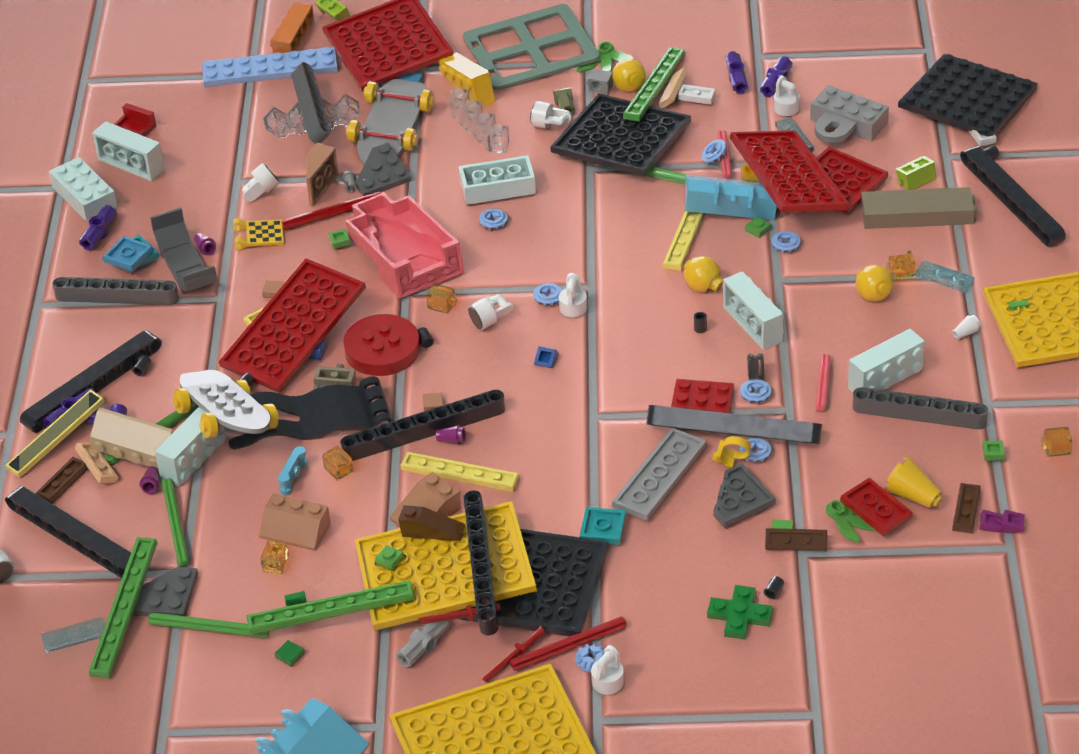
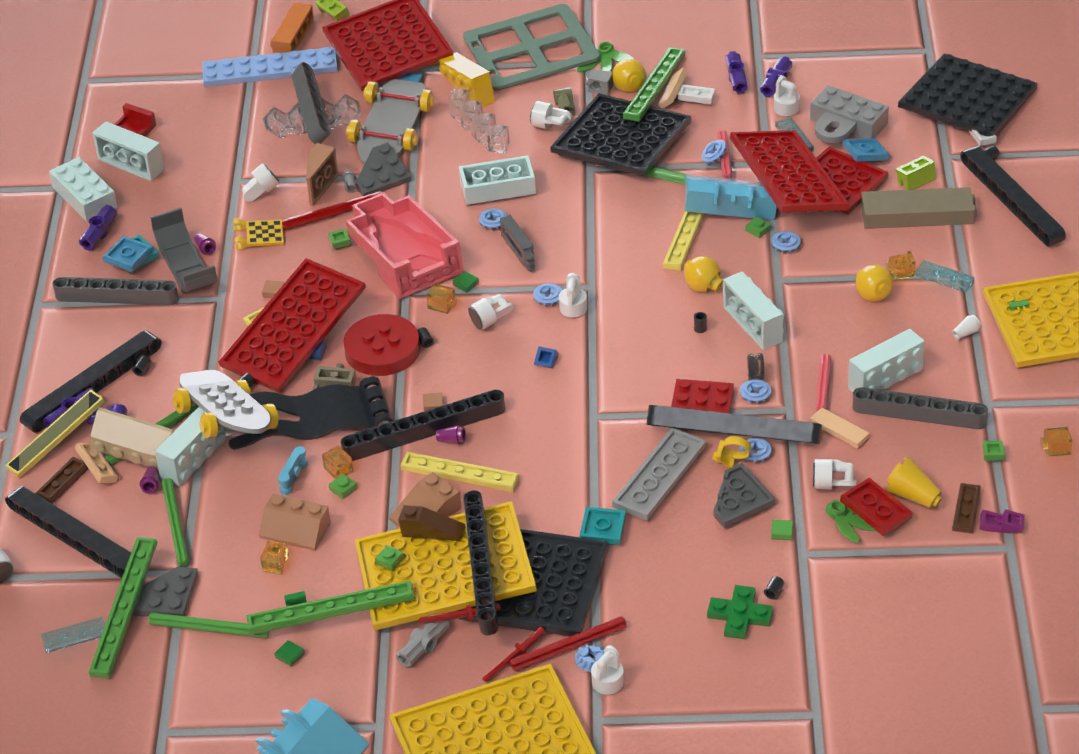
(342, 486): none -> bright green plate
(465, 281): none -> green tile
(518, 242): none -> dark grey hinge
(747, 174): light orange plate -> none
(796, 539): reddish brown tile -> none
(823, 473): none -> white piece
(840, 428): none -> light nougat tile
(865, 149): none -> dark azure tile

